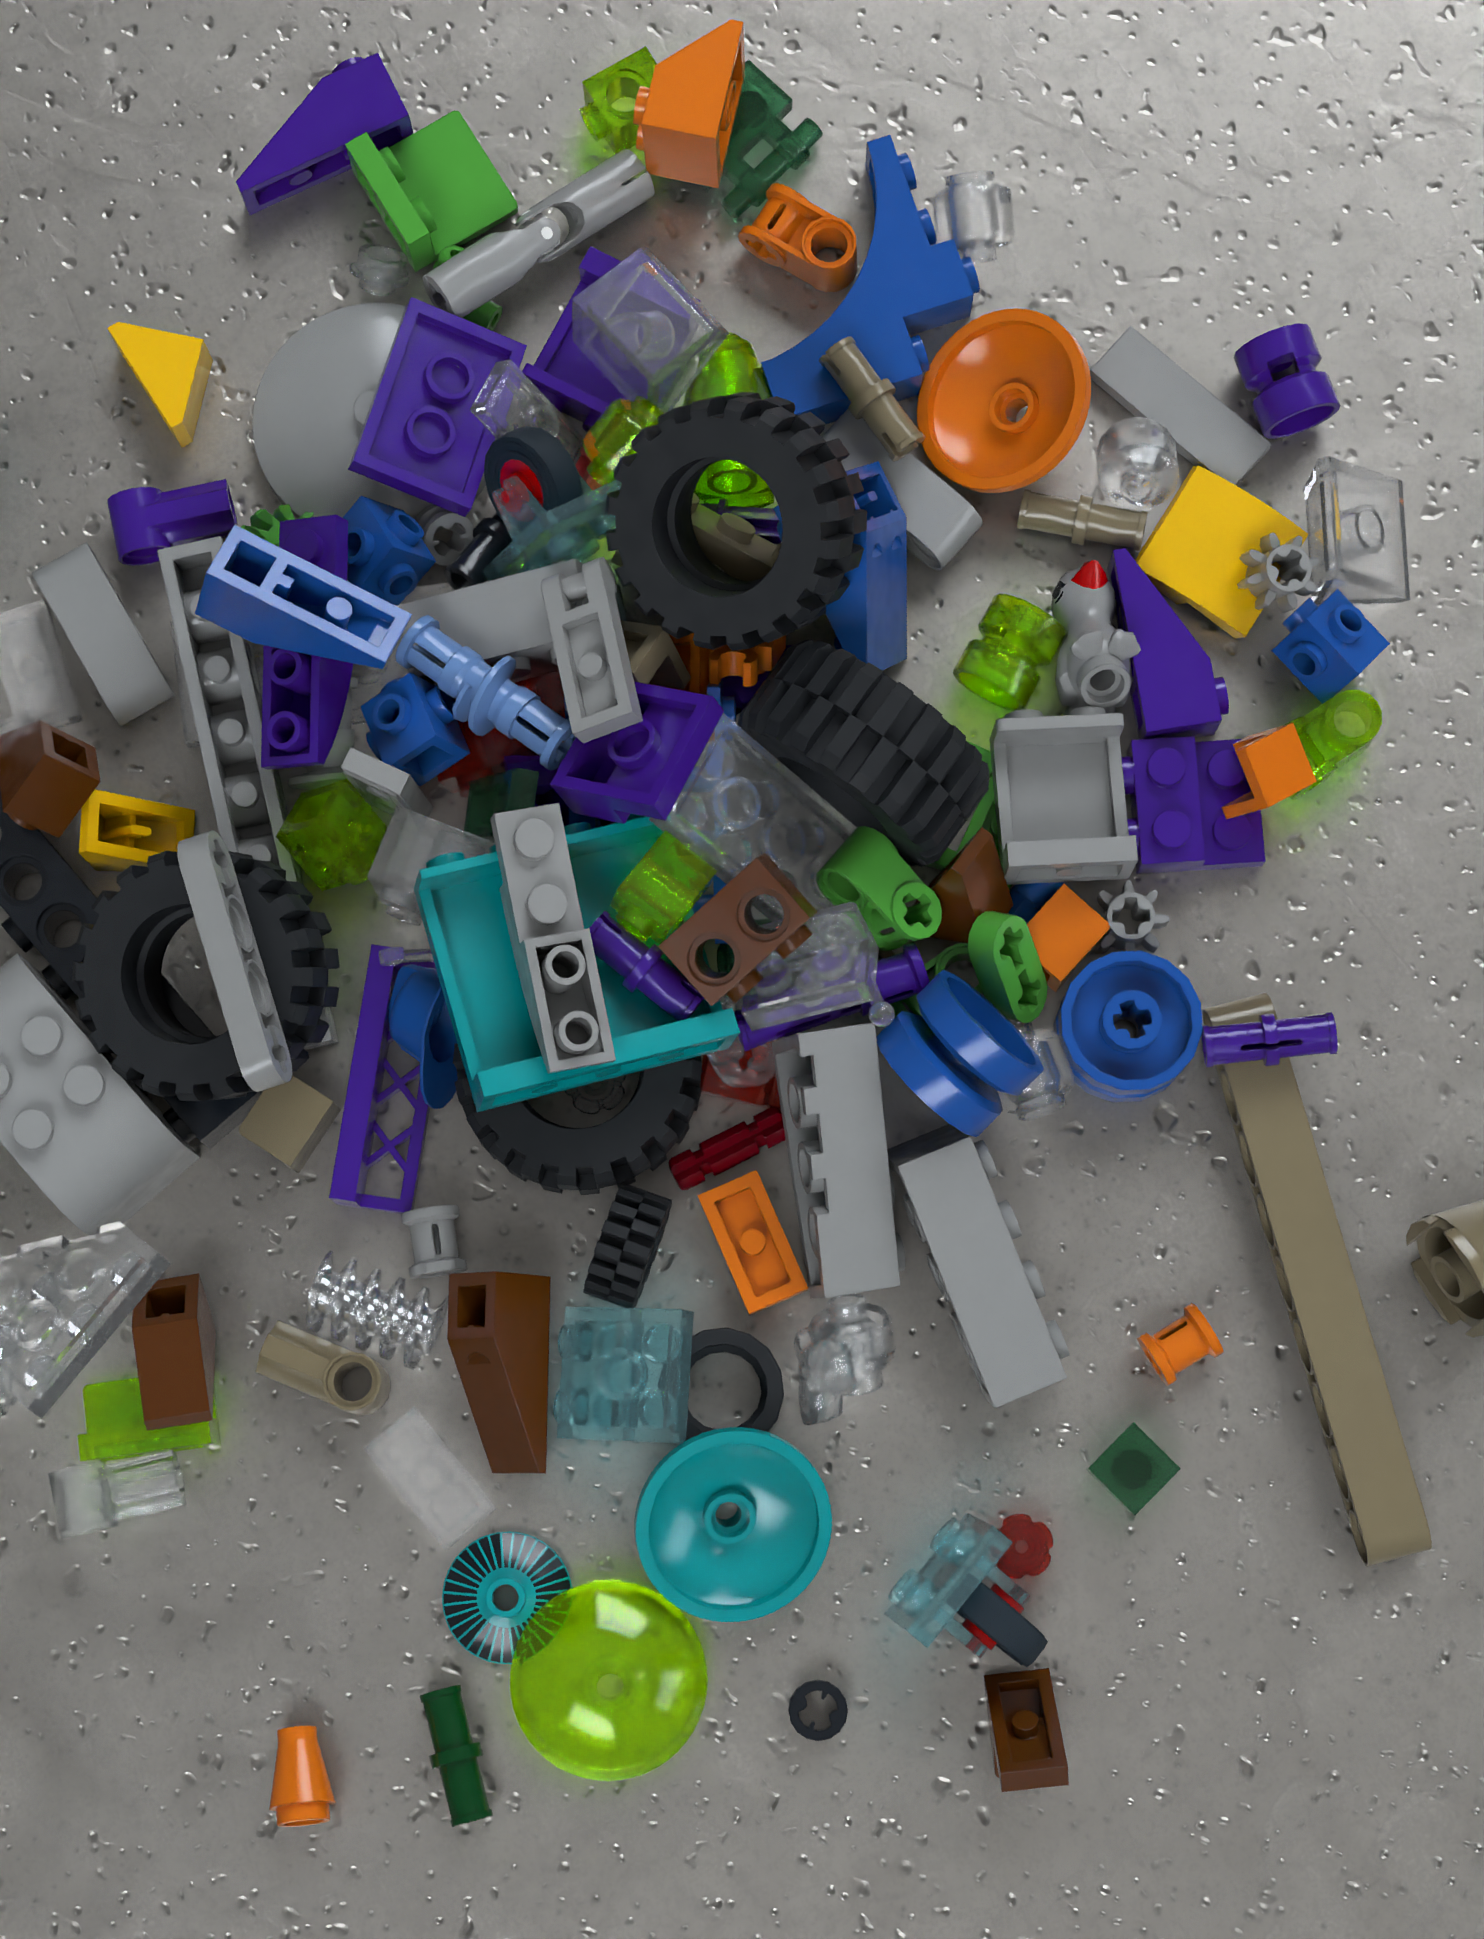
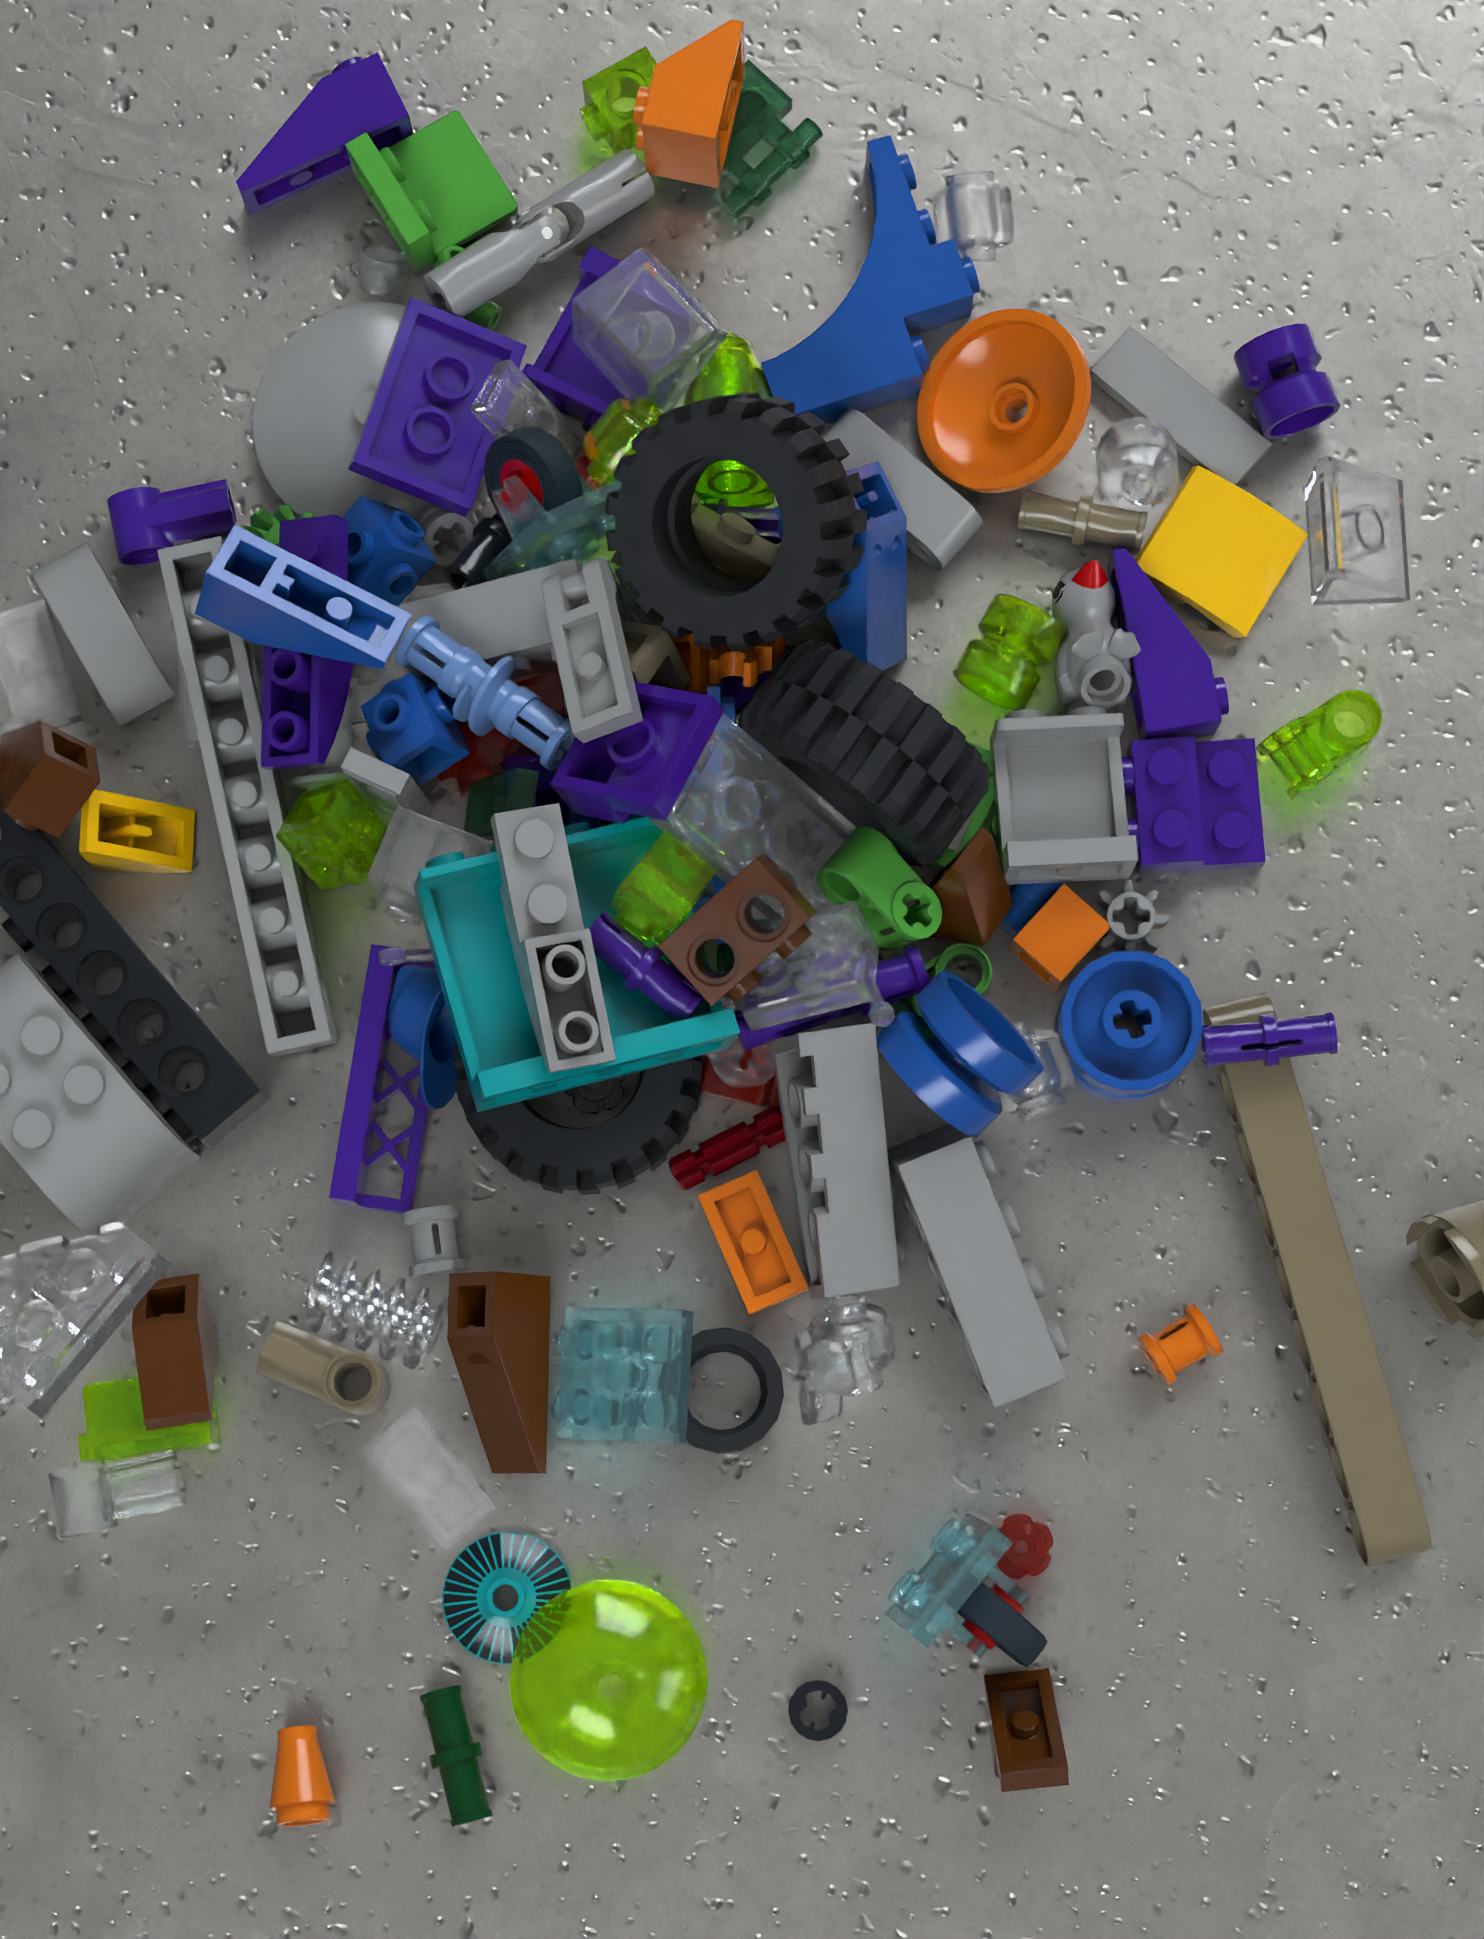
(126, 986): black tyre -> none
(171, 371): yellow slope -> none
(234, 961): light grey beam -> none
(289, 1122): dark tan panel -> none
(627, 1246): black tyre -> none
(740, 1563): teal dish -> none
(794, 231): orange piece -> none
(872, 398): dark tan pin -> none
(1008, 965): bright green beam -> none
(1133, 1469): clear green plate -> none
(1273, 768): orange panel -> none
(1294, 569): light grey gear -> none
(1328, 644): blue brick -> none

